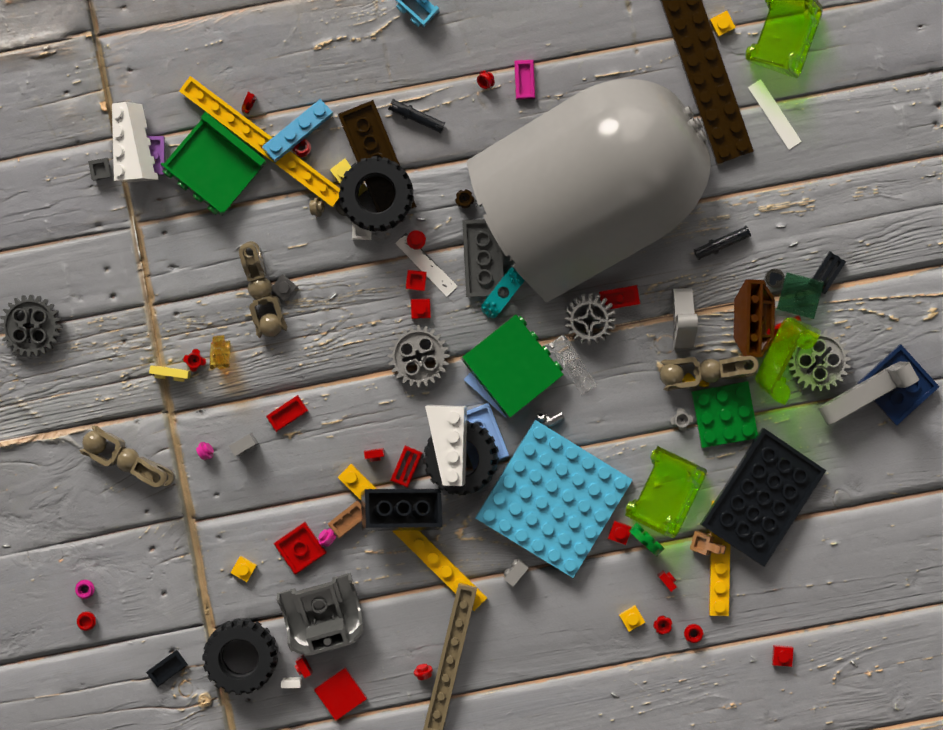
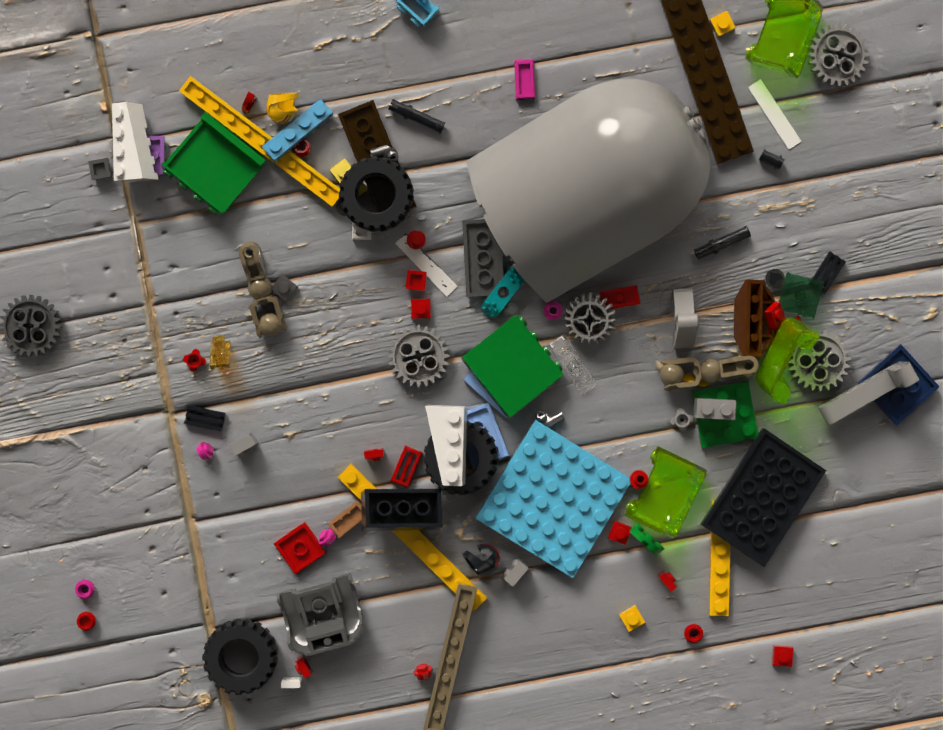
(125, 458): dark tan piece -> none
(167, 668): black tile -> none
(177, 374): light yellow plate -> none
(197, 424): none -> black tile
(243, 568): yellow plate -> none
(281, 107): none -> yellow helmet
(287, 413): red tile -> none
(316, 207): dark tan plate -> none
(340, 693): red tile -> none
(385, 151): none -> flat silver arm
(469, 198): dark brown plate -> none
(485, 79): red plate -> none
(485, 562): none -> black helmet
(548, 315): none -> dark pink plate
(633, 479): none -> red plate
(663, 630): red plate -> none
(704, 544): medium nougat plate -> none
(714, 408): none -> light grey brick
(771, 159): none -> black pin
(774, 315): none -> red plate
(841, 37): none -> light grey gear

